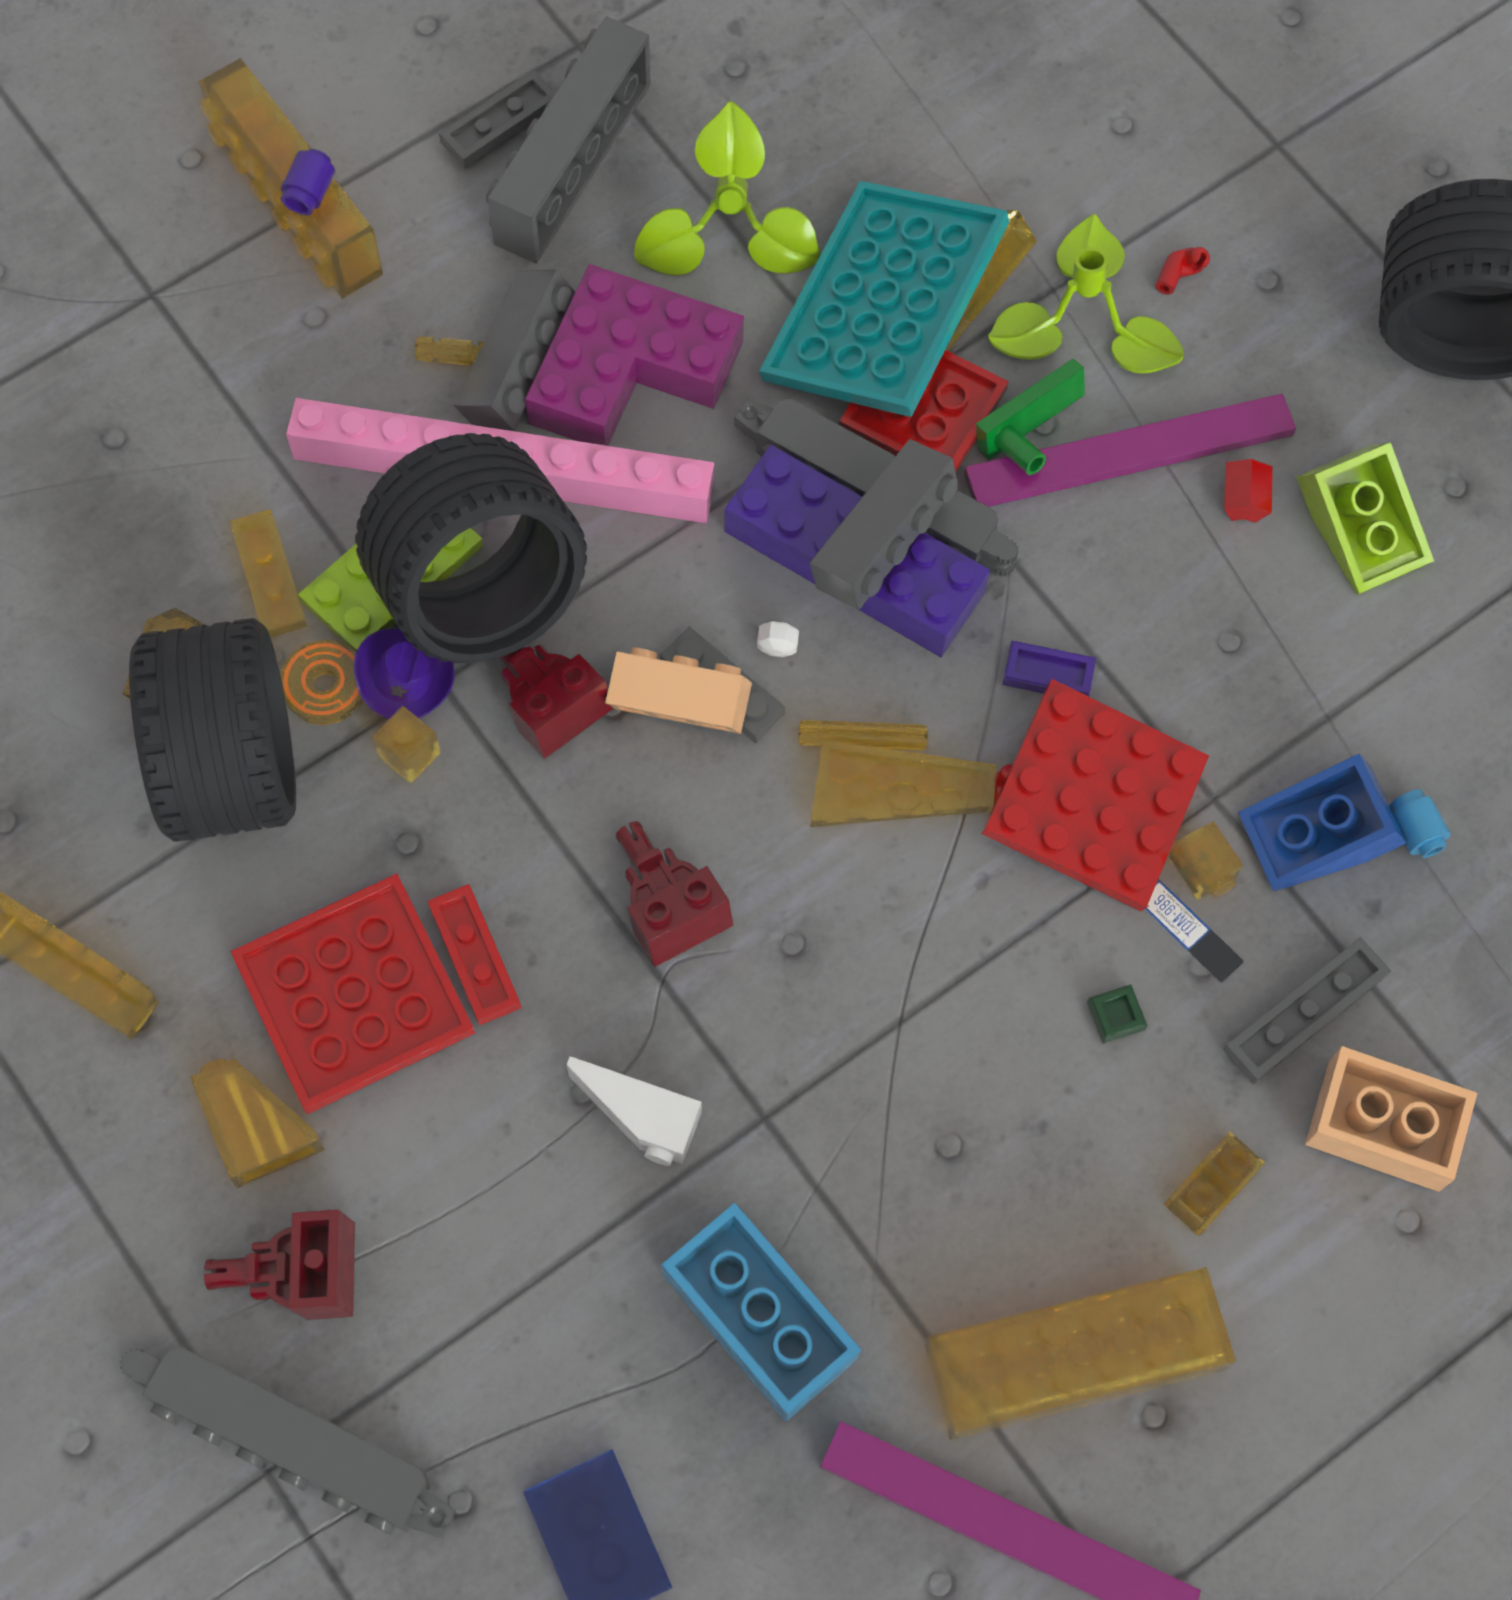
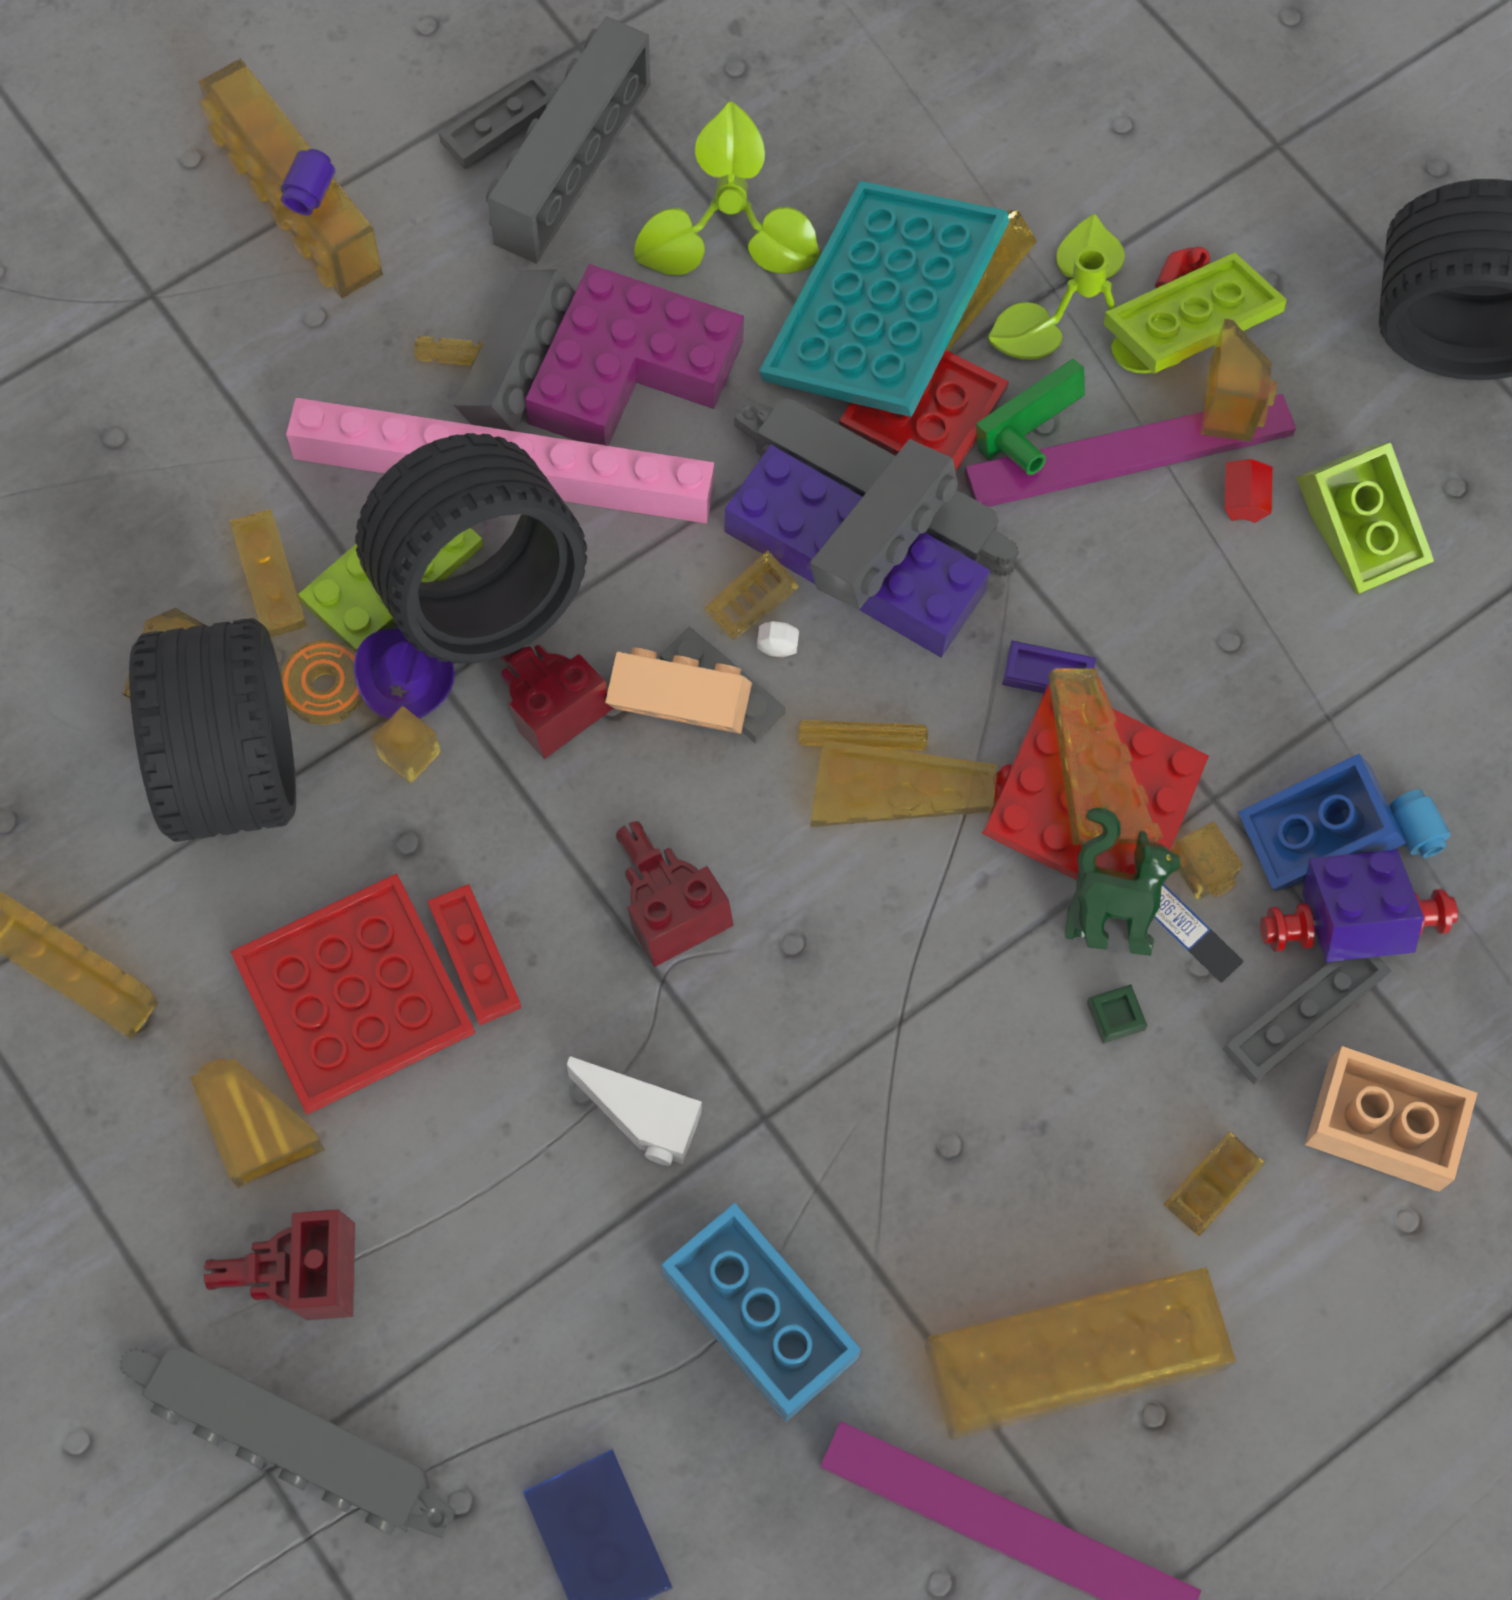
(753, 574): none -> clear yellow slope
(1094, 759): none -> clear yellow wing
(1115, 894): none -> dark green animal
(1190, 311): none -> lime plate
(1237, 386): none -> clear yellow slope
(1359, 909): none -> dark purple brick

